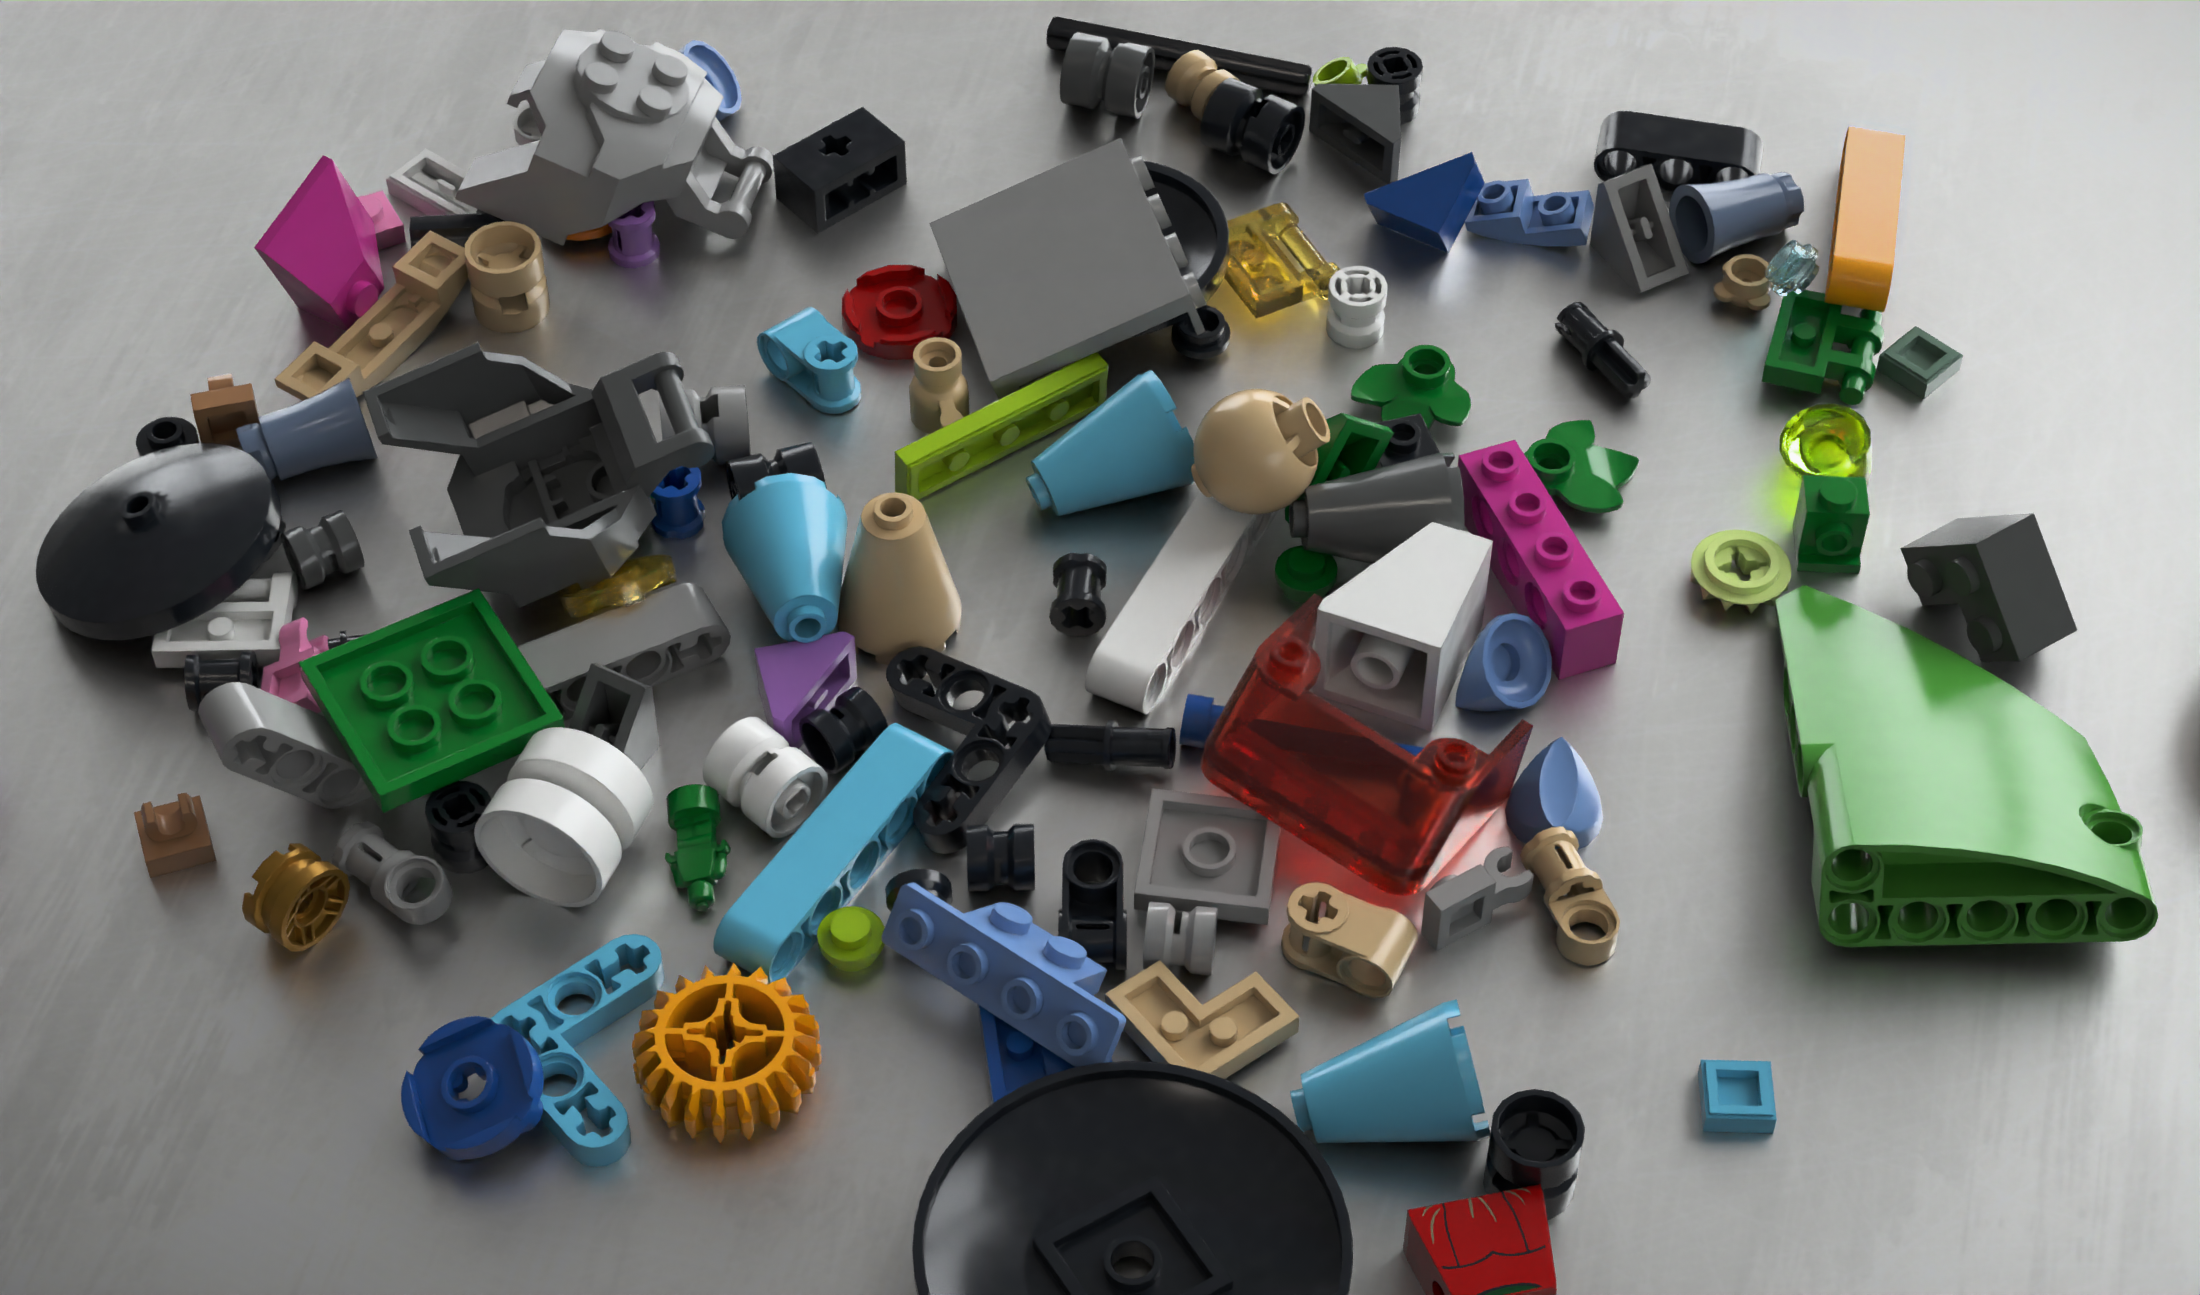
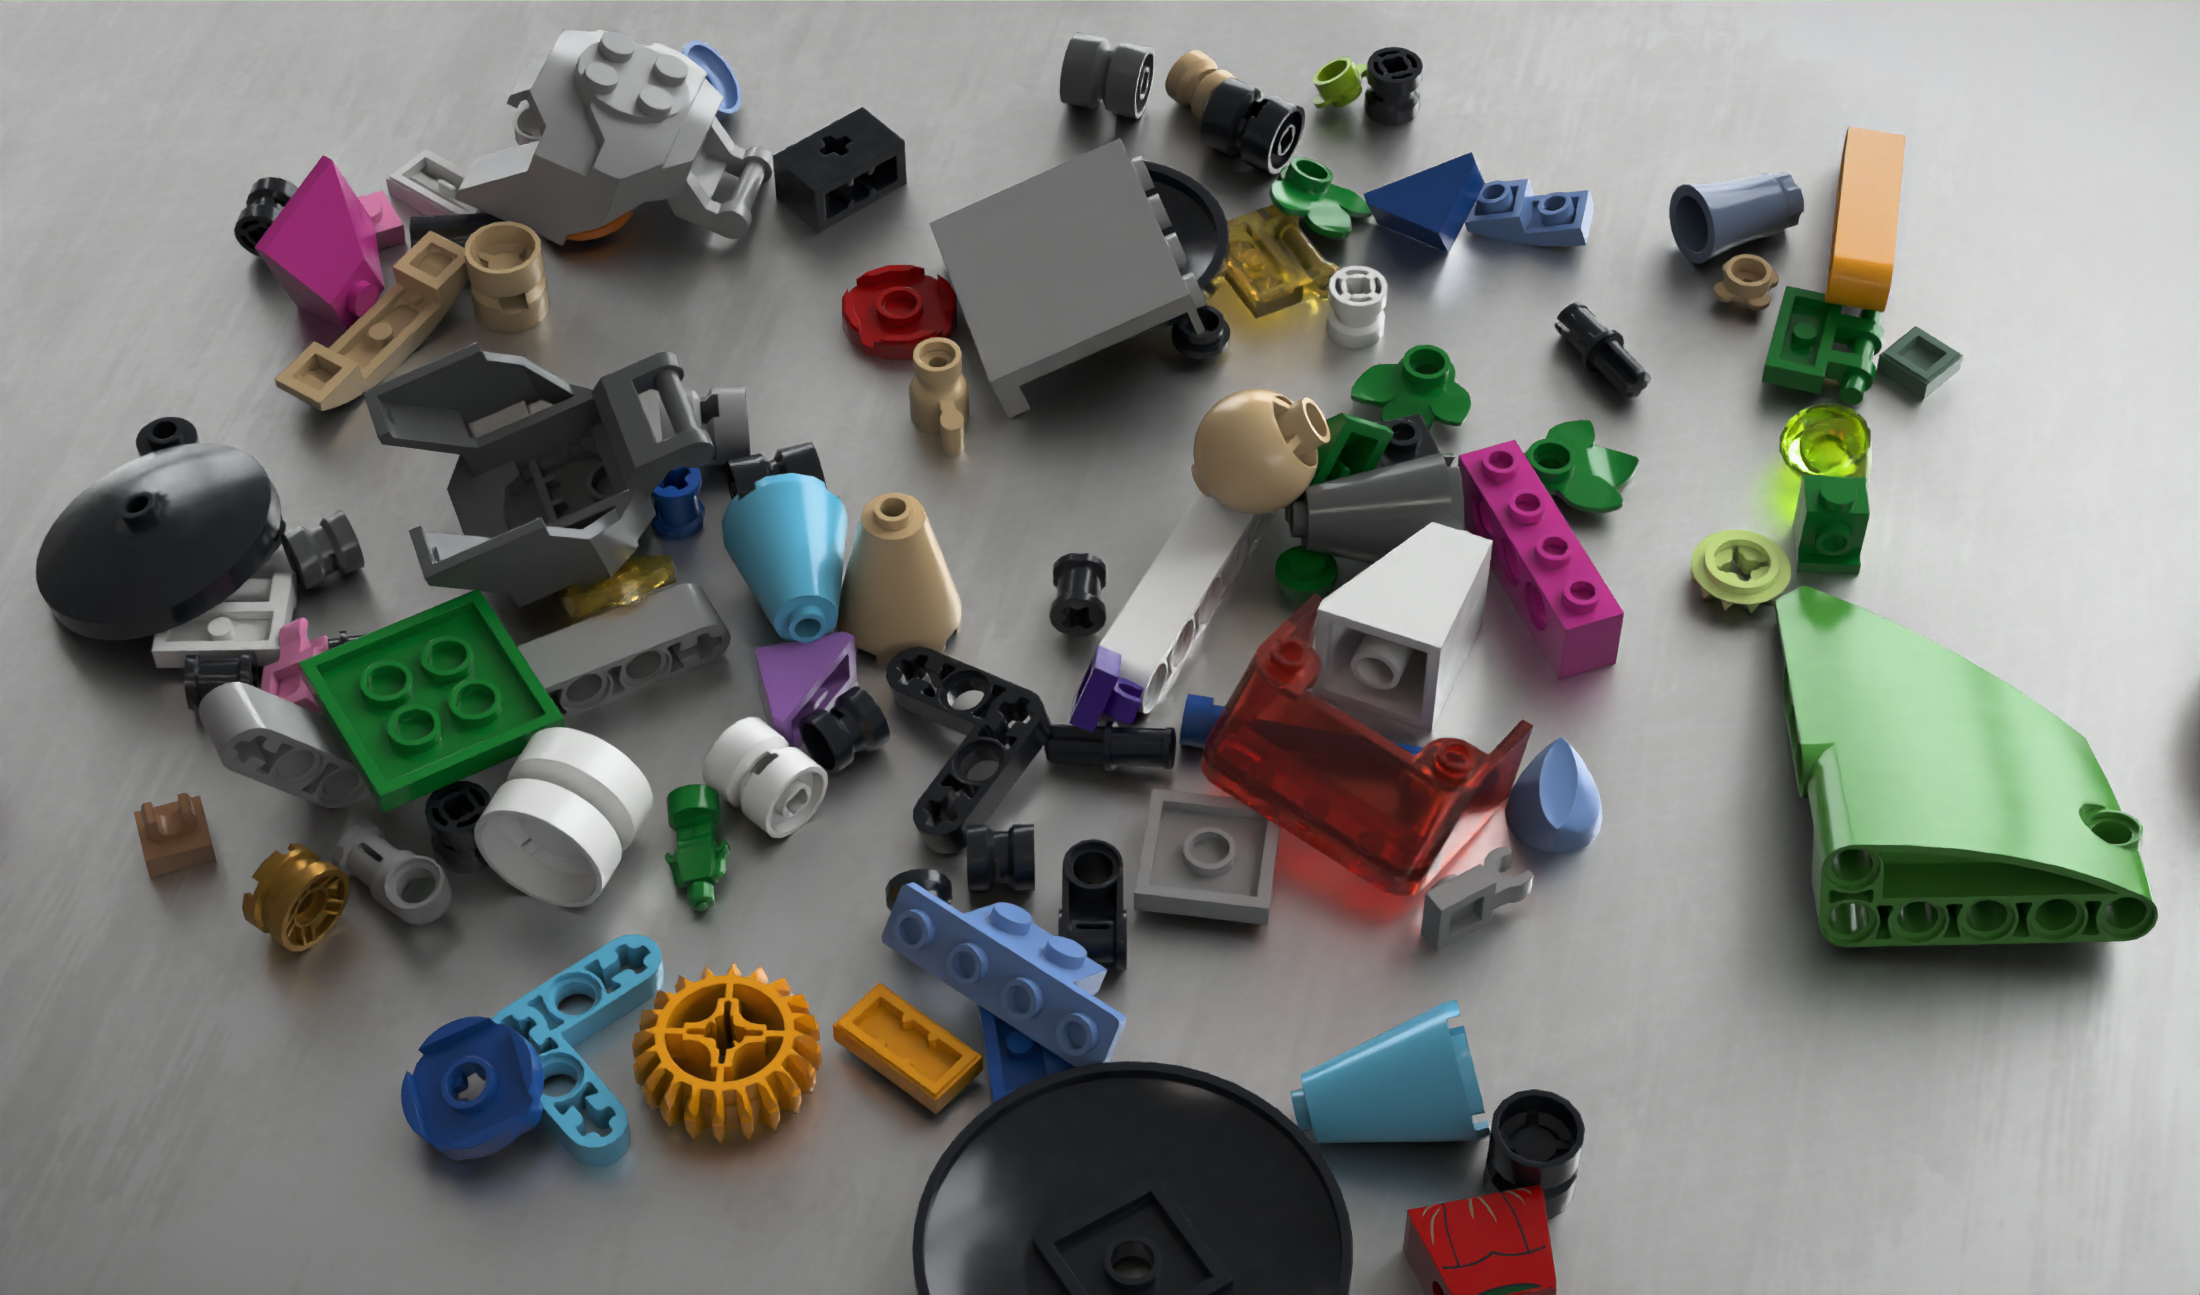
(223, 410): medium nougat tile -> none
(263, 206): none -> black wheel
(310, 434): sand blue plant -> none
(618, 713): dark grey slope -> none
(633, 238): medium lavender bush -> none
(813, 360): medium azure piece -> none
(830, 854): medium azure beam -> none
(851, 938): lime plate -> none
(908, 1048): none -> light orange plate
(1001, 427): lime tile -> none
(1104, 692): none -> dark purple tile
(1116, 452): medium azure cone -> none
(1180, 937): light grey wheel -> none
(1205, 1037): tan plate -> none
(1251, 69): black axle -> none
(1307, 191): none -> green plate
(1352, 943): tan piece -> none
(1360, 124): dark grey slope -> none
(1506, 666): medium blue piece -> none
(1564, 873): tan connector -> none
(1636, 231): light grey slope -> none
(1677, 149): black beam -> none
(1737, 1096): medium azure tile -> none
(1792, 268): clear light blue plate -> none
(1998, 578): dark grey brick -> none

